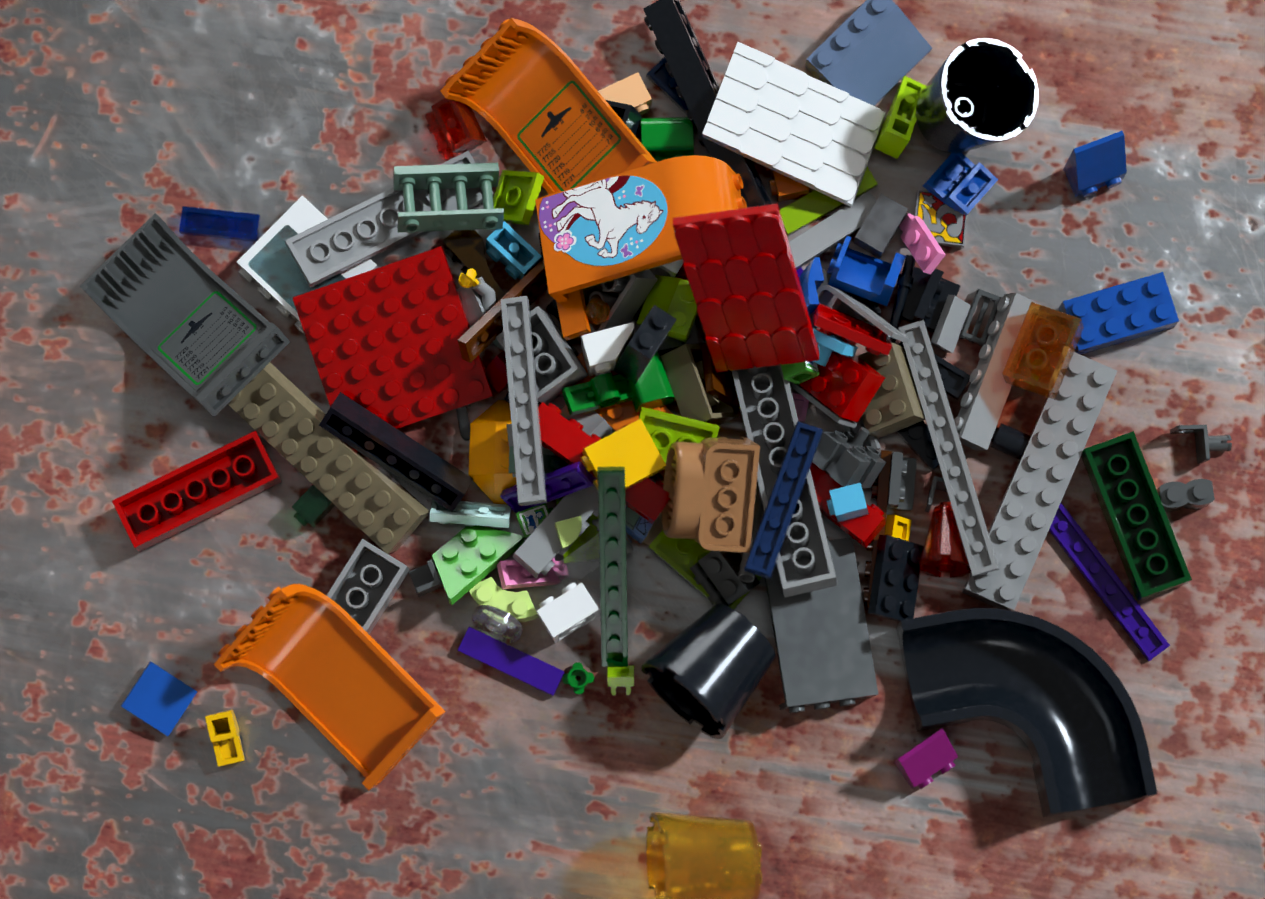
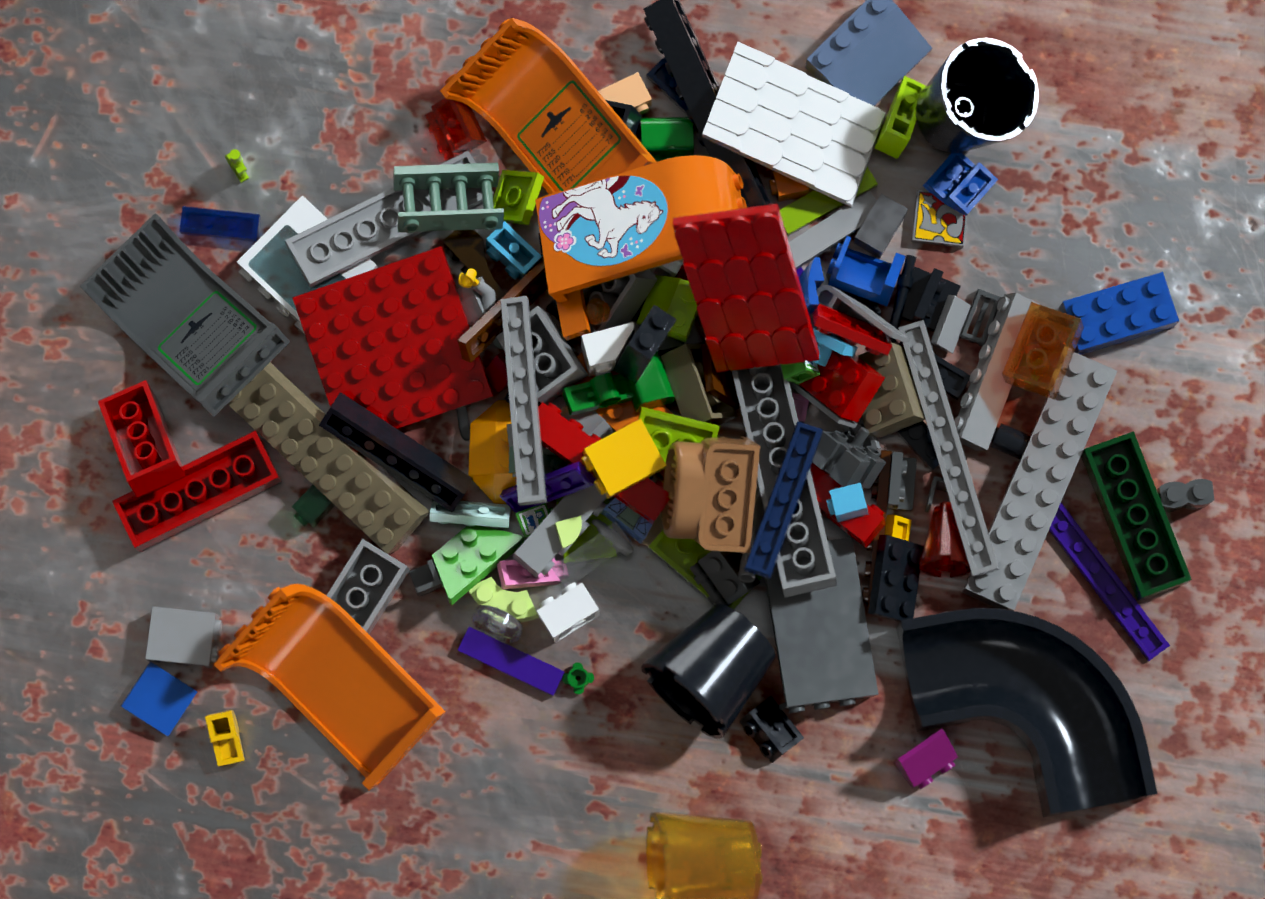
(141, 438): none -> red brick
(183, 636): none -> light grey panel
(236, 163): none -> lime piece
(613, 566): dark green tile -> none
(620, 678): lime tile -> none
(771, 729): none -> black bracket
(921, 243): bright pink hinge -> none
(1097, 165): blue slope -> none
(1204, 442): dark grey bracket -> none

